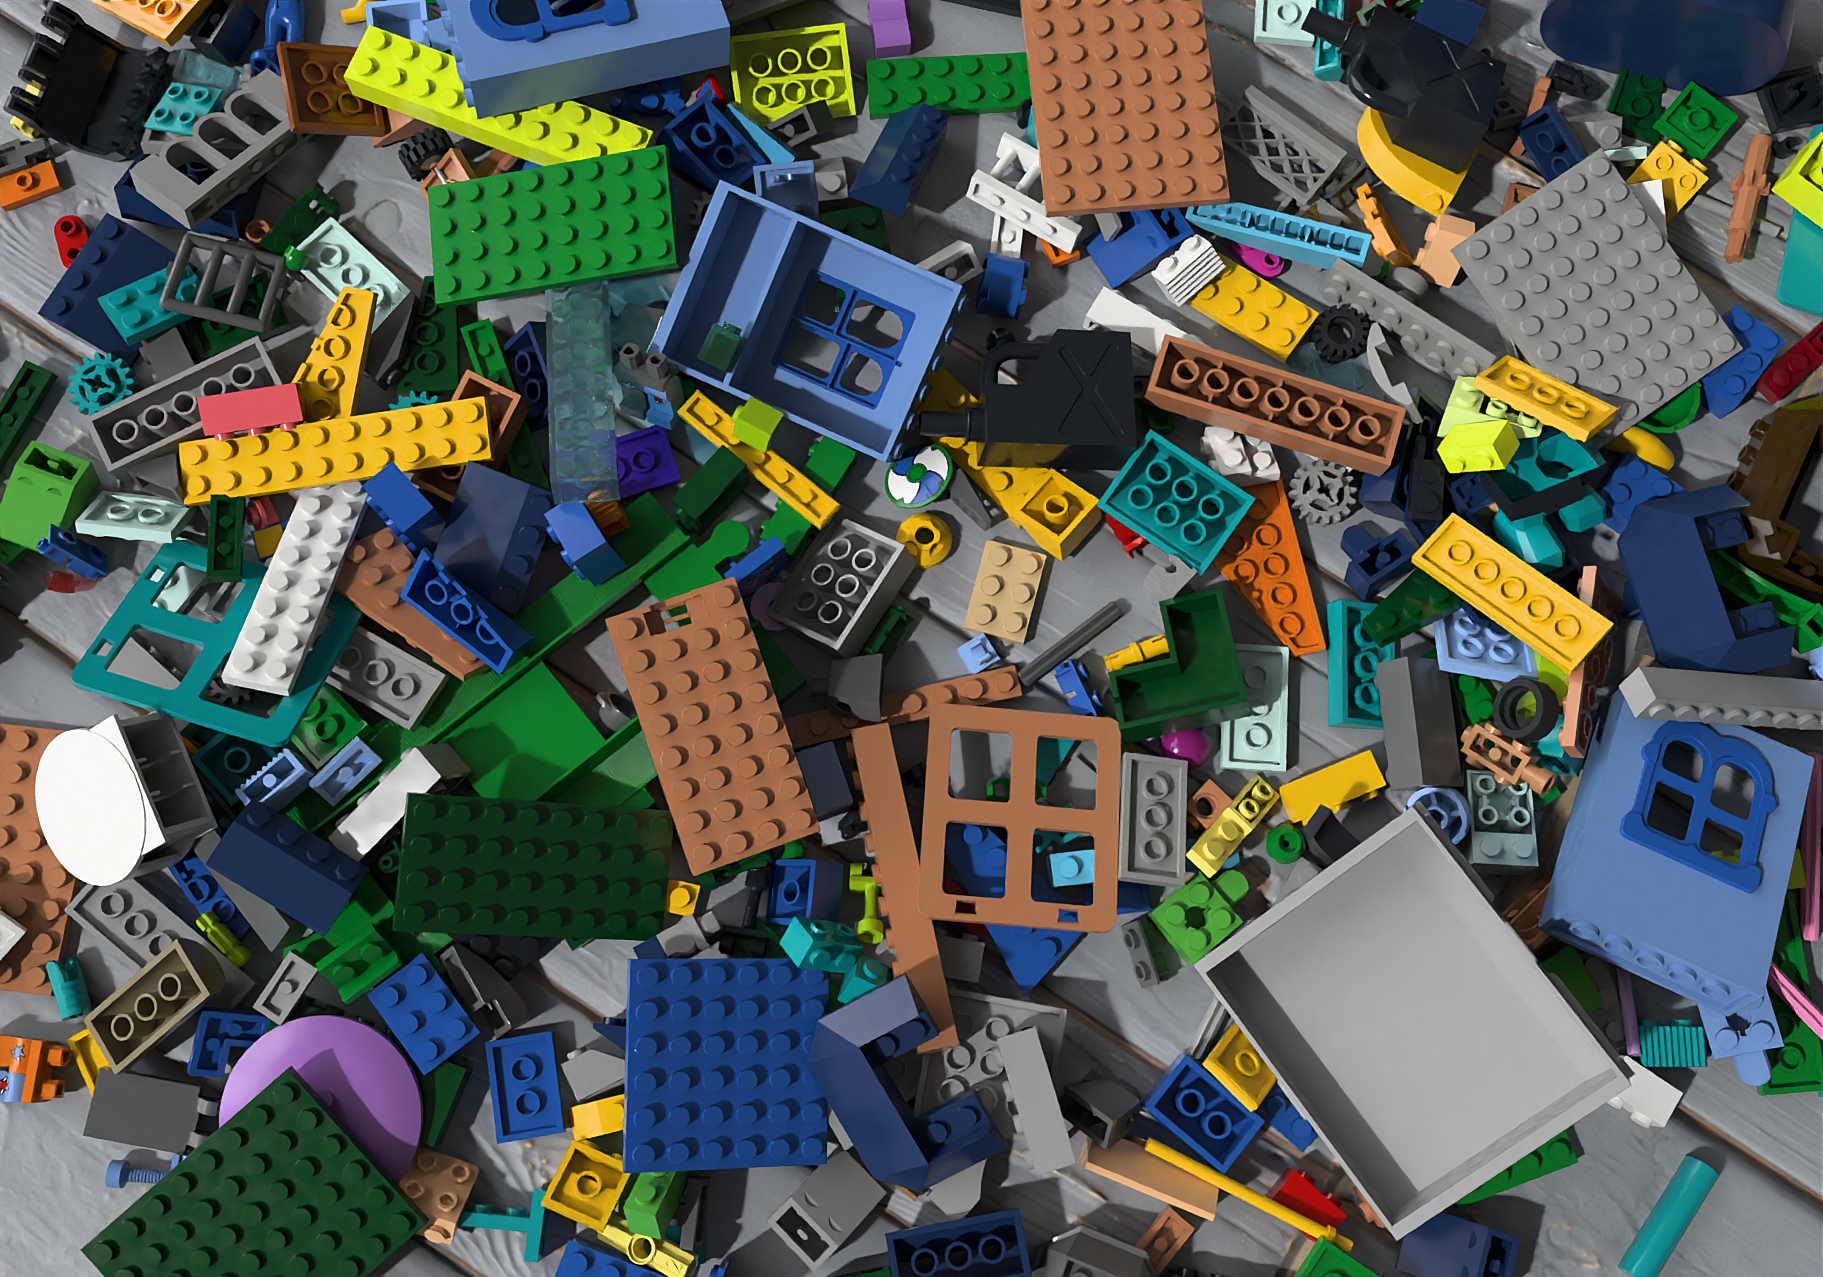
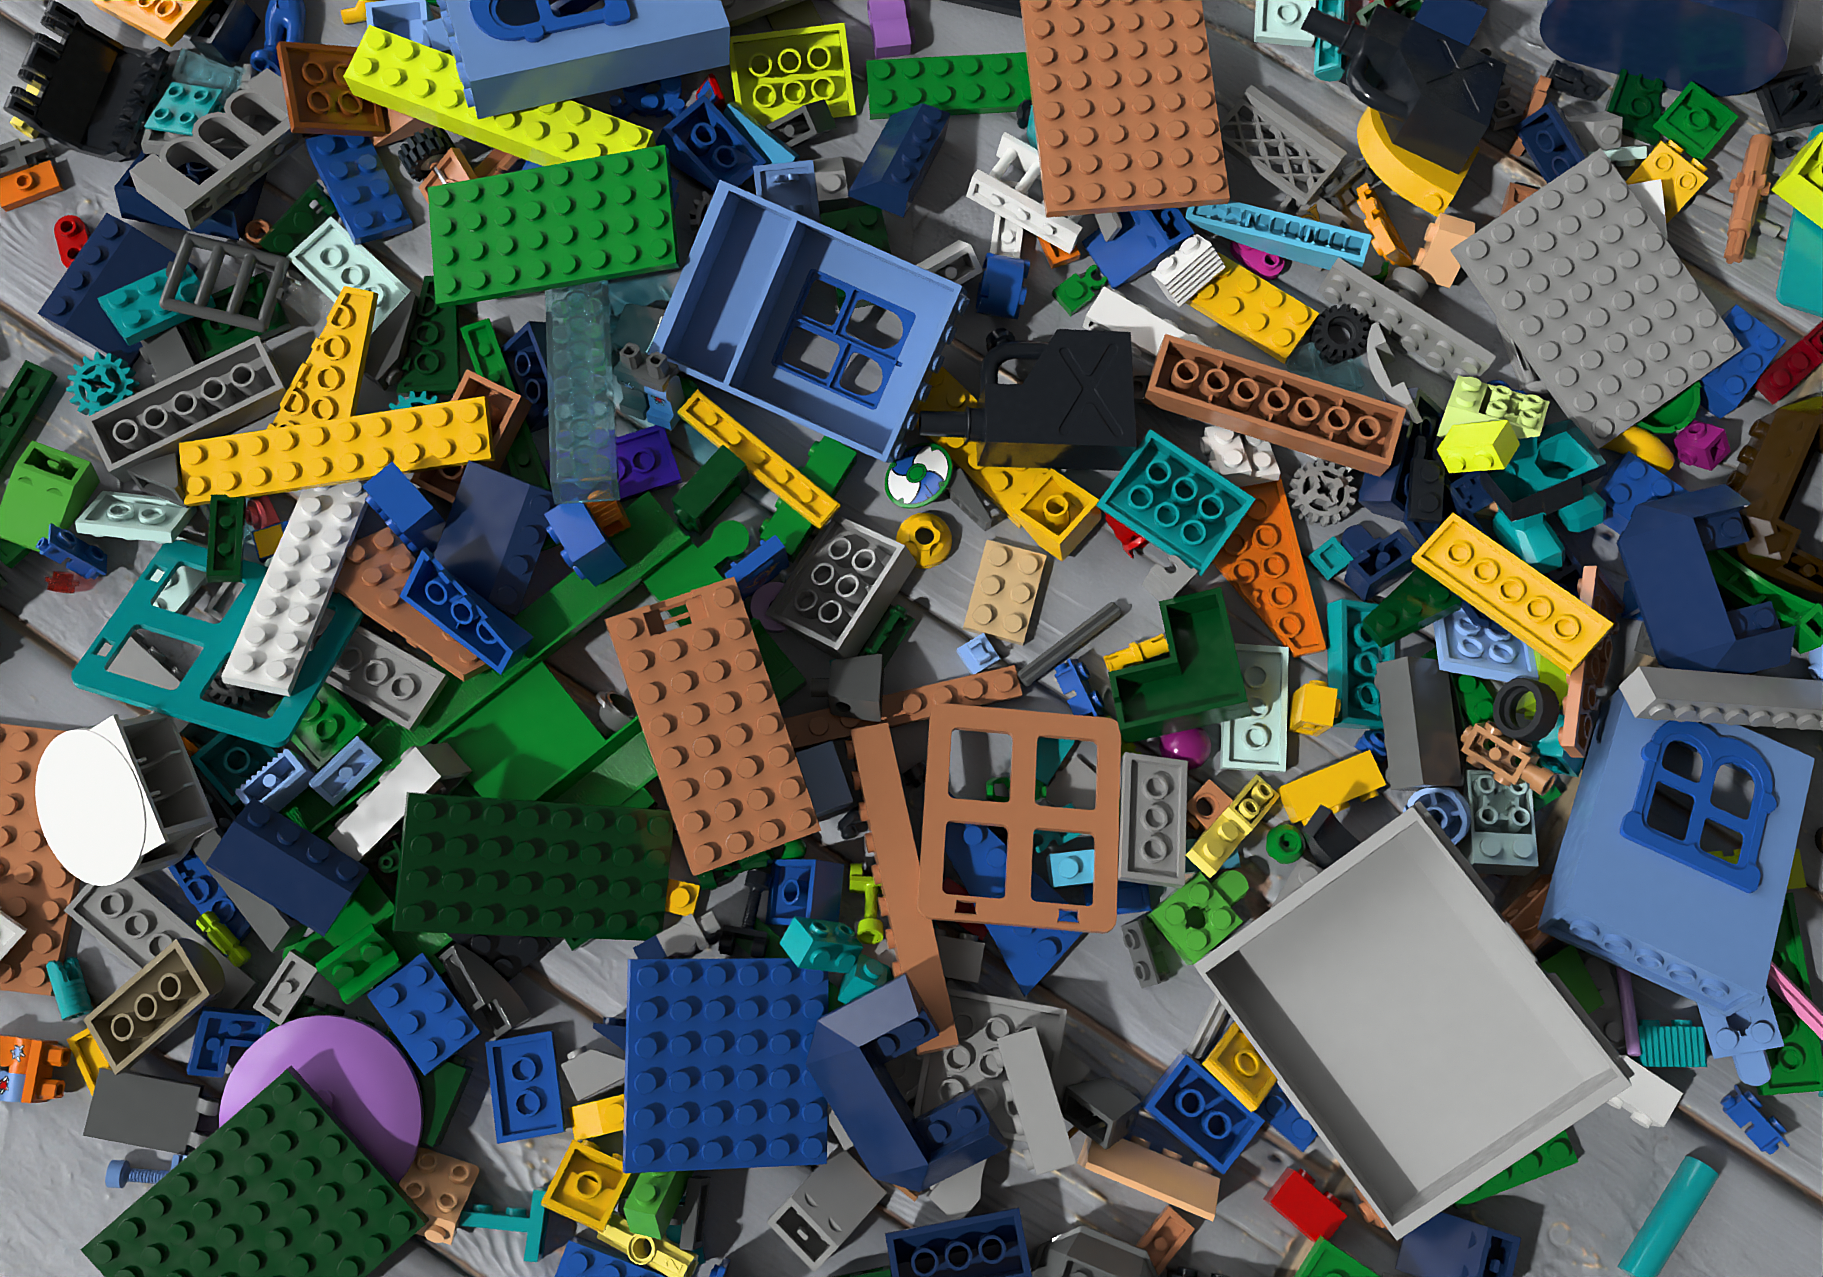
(252, 411): coral brick -> none
(295, 259): green hinge -> none
(358, 186): none -> blue plate
(723, 347): clear green brick -> none
(756, 424): lime brick -> none
(1076, 292): none -> green plate
(1166, 425): plate -> none
(1247, 1194): yellow bar -> none
(1313, 708): none -> yellow brick
(1330, 558): none -> teal plate
(1375, 742): none -> blue plate
(1545, 398): yellow plate -> none
(1702, 445): none -> magenta brick
(1765, 1131): none -> blue hinge
(1811, 855): bright pink axle -> none

